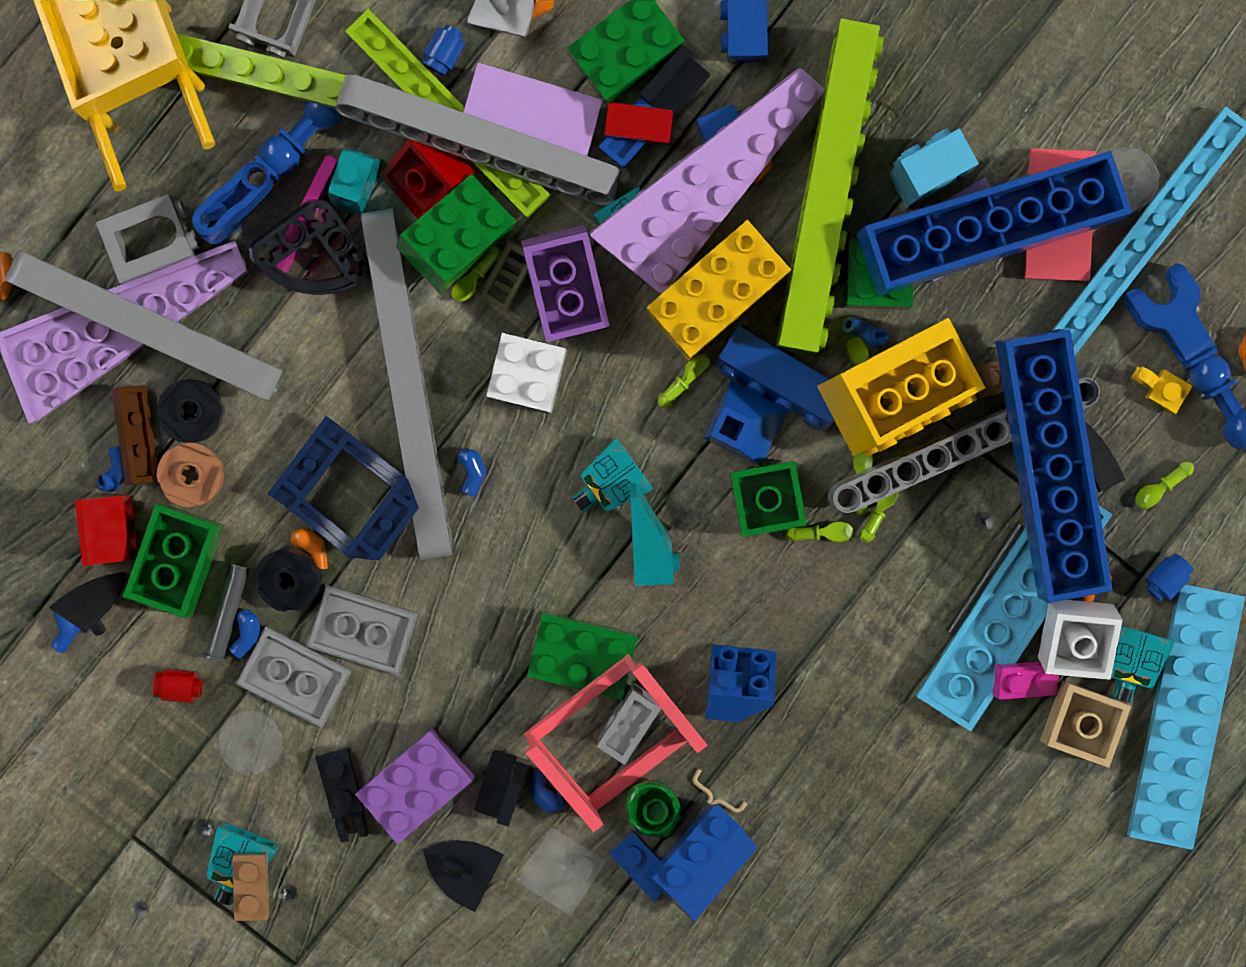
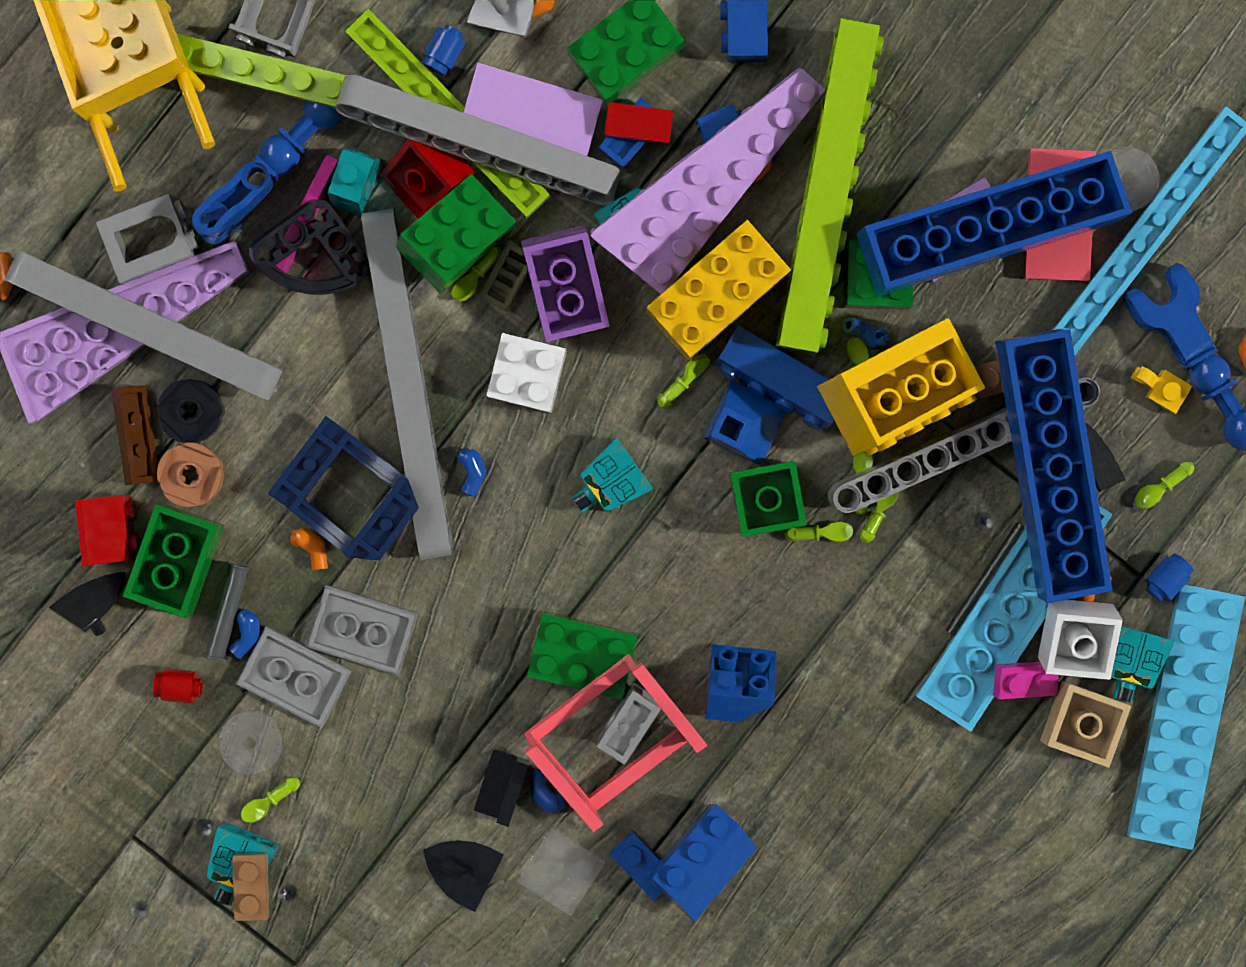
(66, 634): blue arm -> none
(114, 475): blue arm -> none
(258, 808): none -> lime piece
(304, 573): black plate -> none
(340, 790): black hinge -> none
(415, 785): medium lavender brick -> none
(651, 544): teal slope -> none
(653, 808): green hair -> none
(675, 82): black panel -> none
(710, 796): tan piece -> none
(932, 167): medium azure brick -> none

